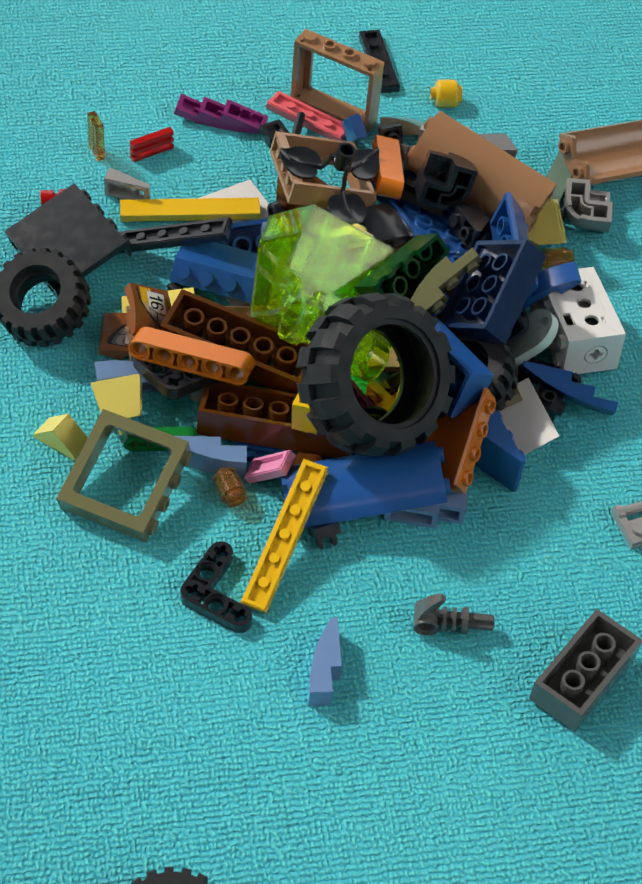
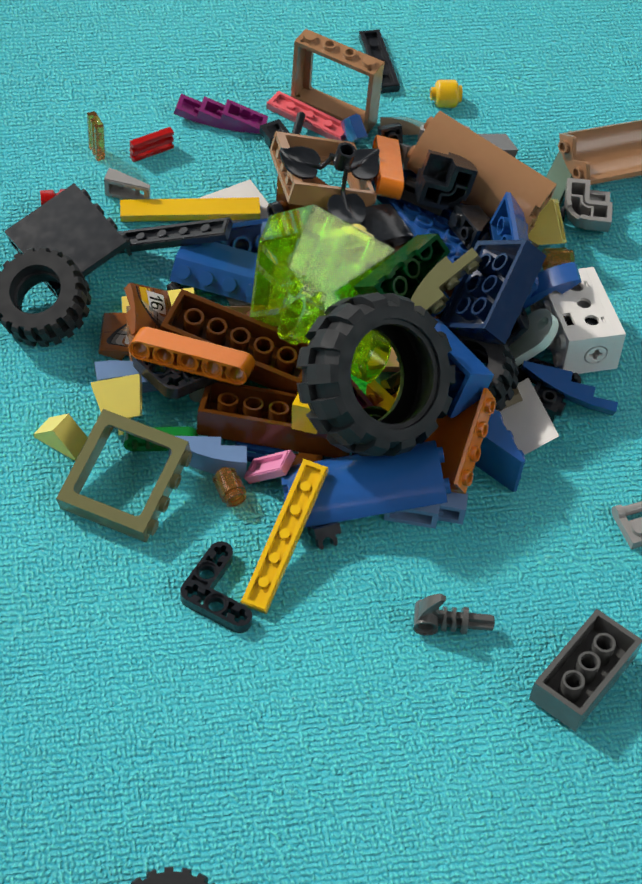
(325, 666): medium blue slope -> none

